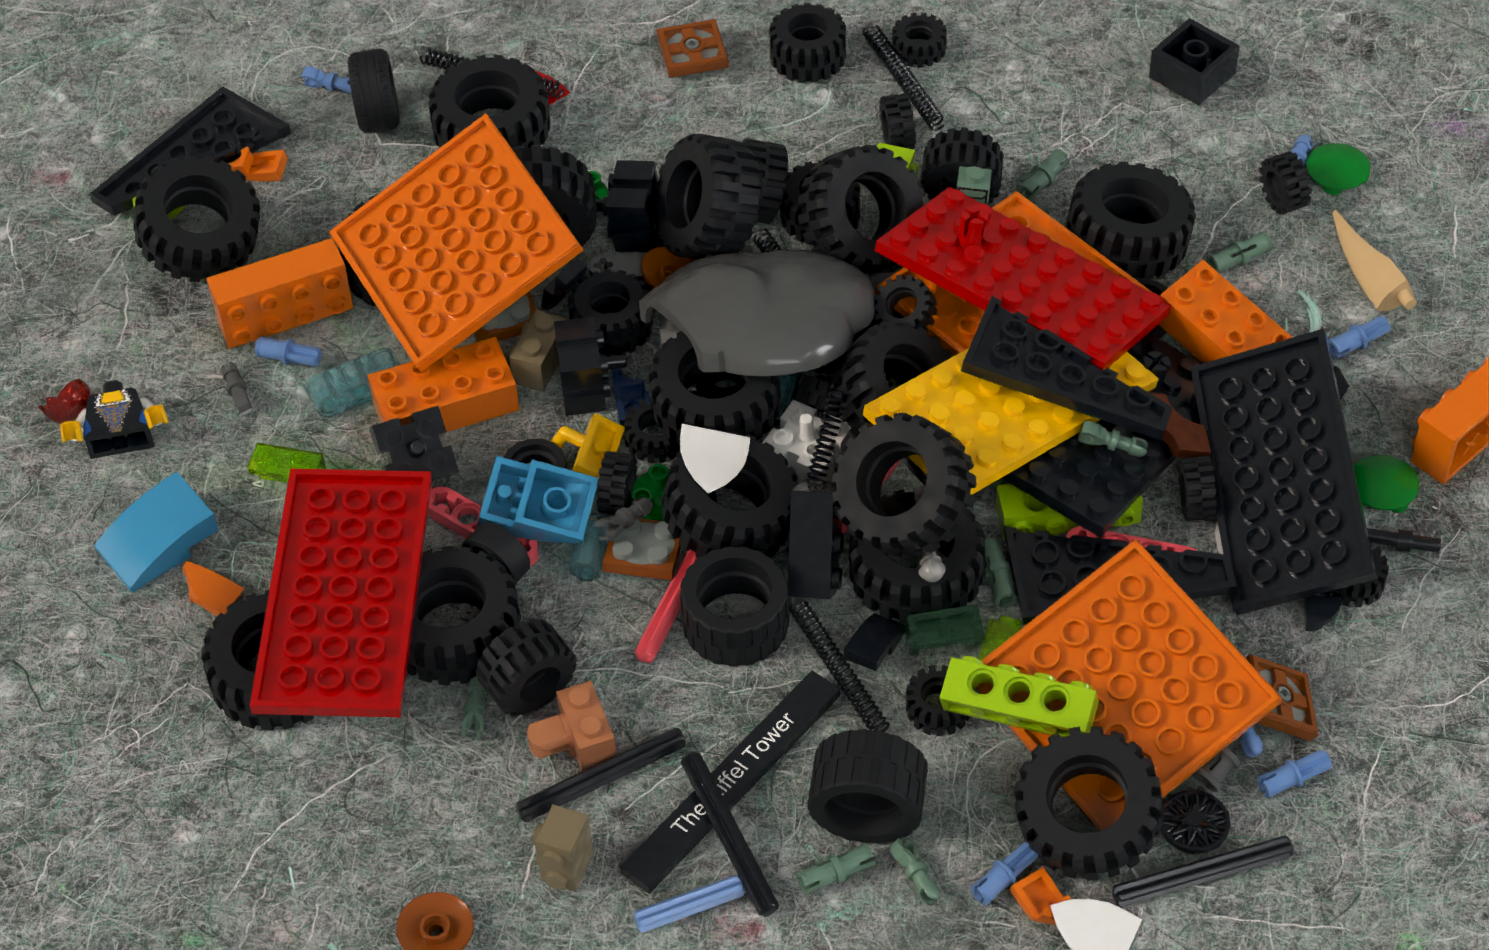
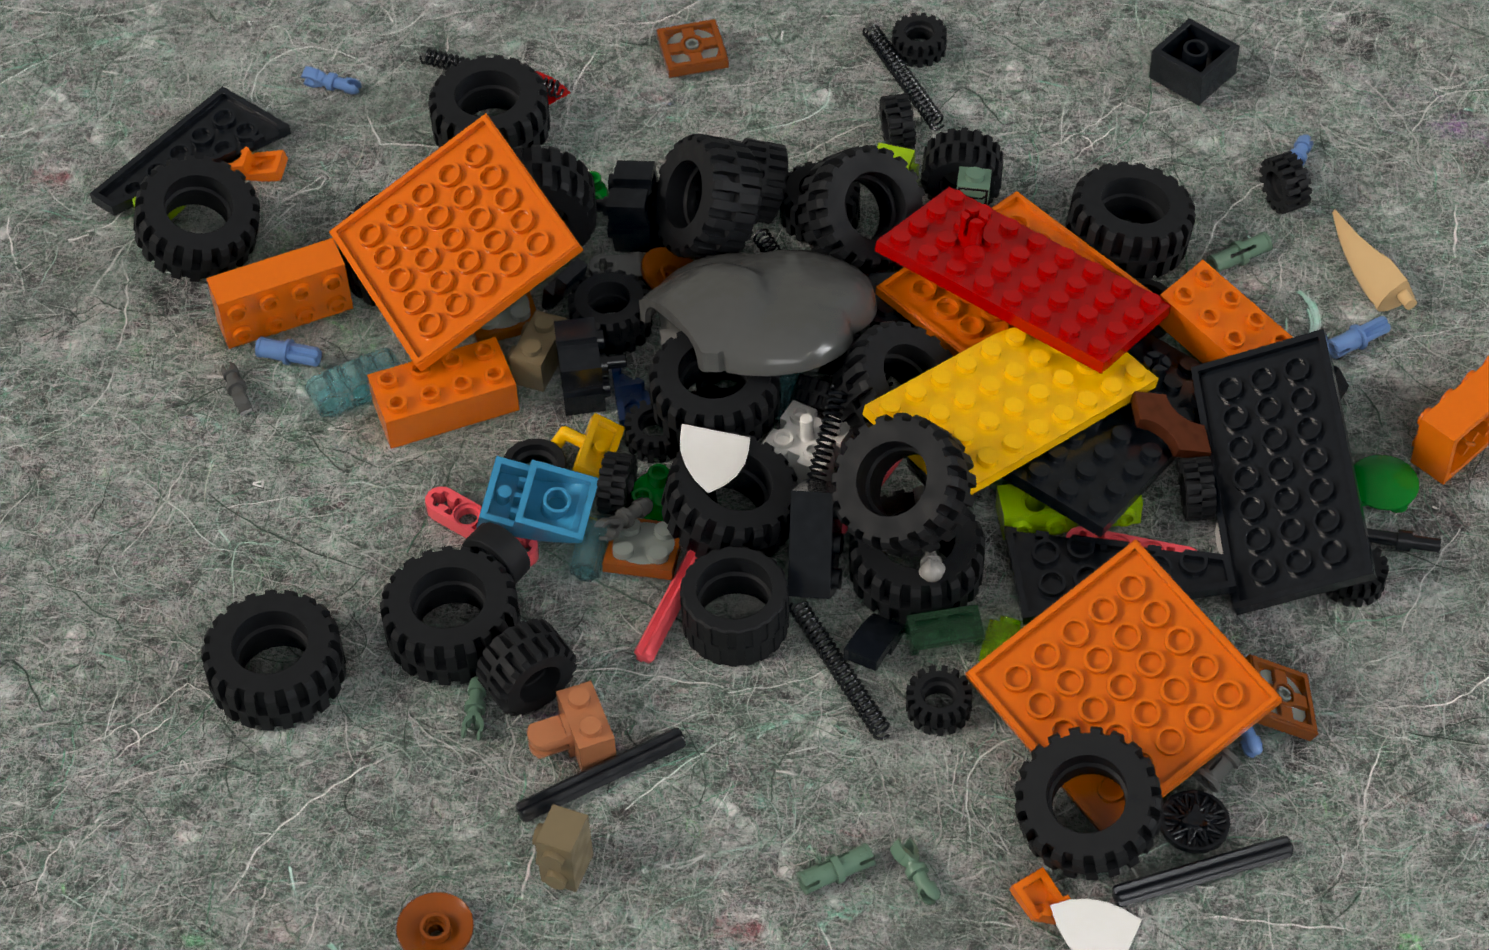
(68, 403): clear red hair -> none
(115, 422): torso -> none
(156, 532): dark azure slope -> none
(210, 588): orange slope -> none
(275, 461): clear neon green bracket -> none
(342, 594): red plate -> none
(373, 90): black tyre -> none
(415, 444): black brick -> none
(688, 903): medium blue axle -> none
(729, 834): black axle -> none
(734, 778): black tile -> none
(807, 42): black tyre -> none
(867, 786): black tyre -> none
(900, 289): black tyre -> none
(967, 673): lime brick -> none
(999, 574): sand green pin -> none
(1003, 874): medium blue axle -> none
(1043, 174): sand green pin -> none
(1053, 370): black wing -> none
(1097, 435): sand green piece -> none
(1293, 773): medium blue axle -> none
(1320, 611): black tile -> none
(1338, 167): green dish -> none

